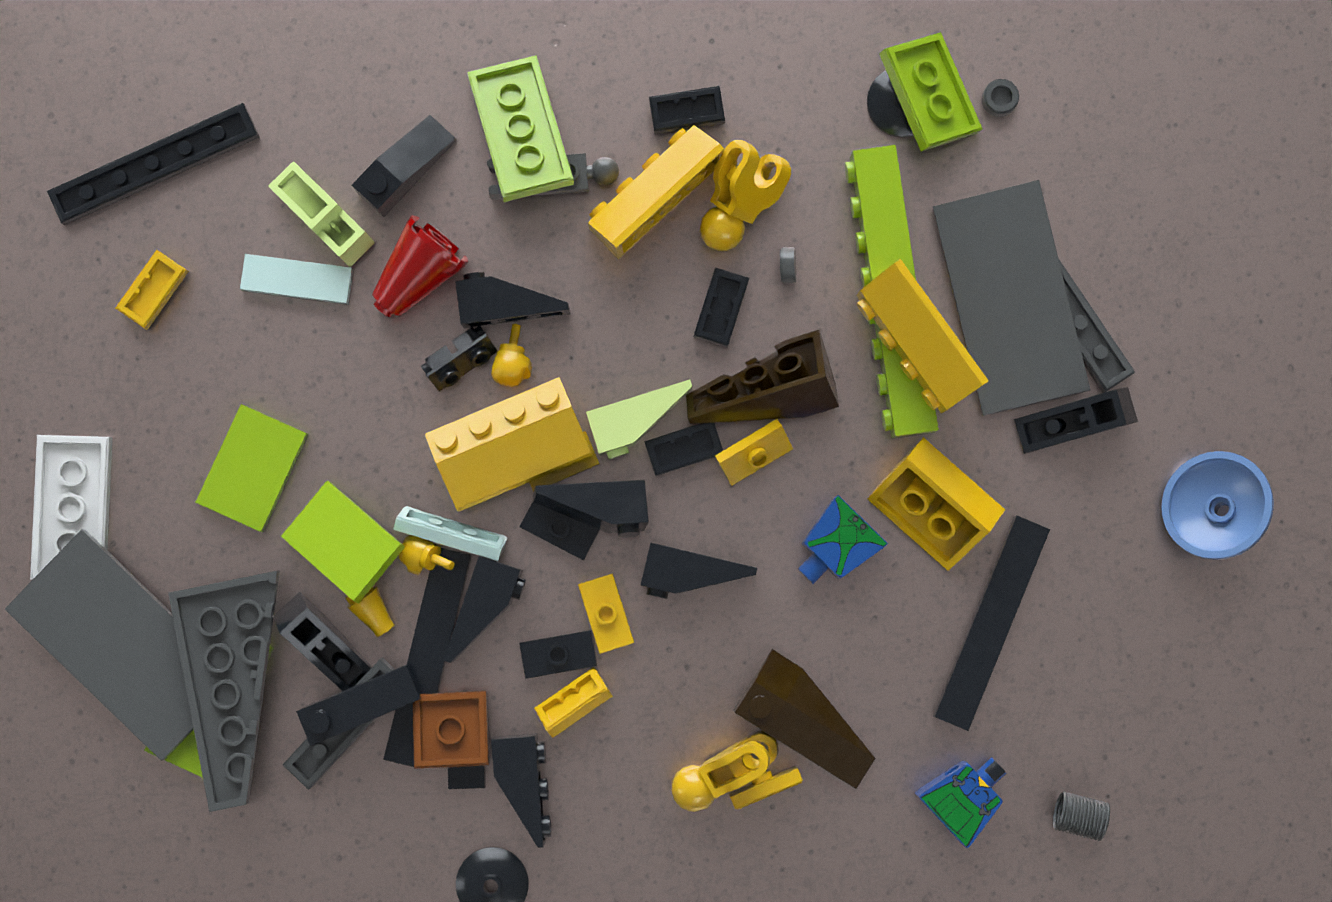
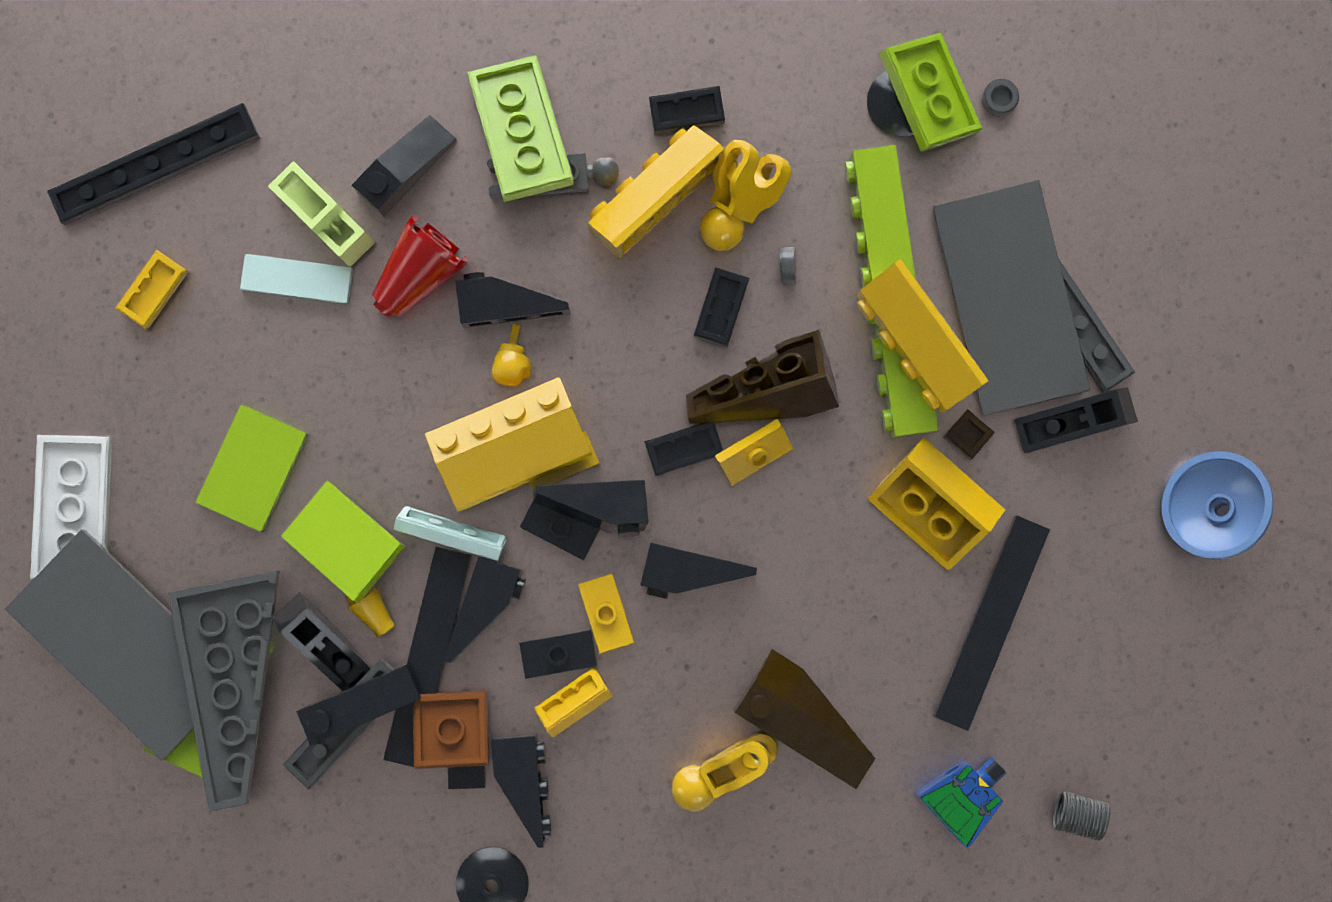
(422, 554): yellow piece -> none
(447, 368): black hinge -> none
(627, 421): yellowish green slope -> none
(765, 787): yellow plate -> none
(839, 542): torso -> none
(968, 434): none -> dark brown tile

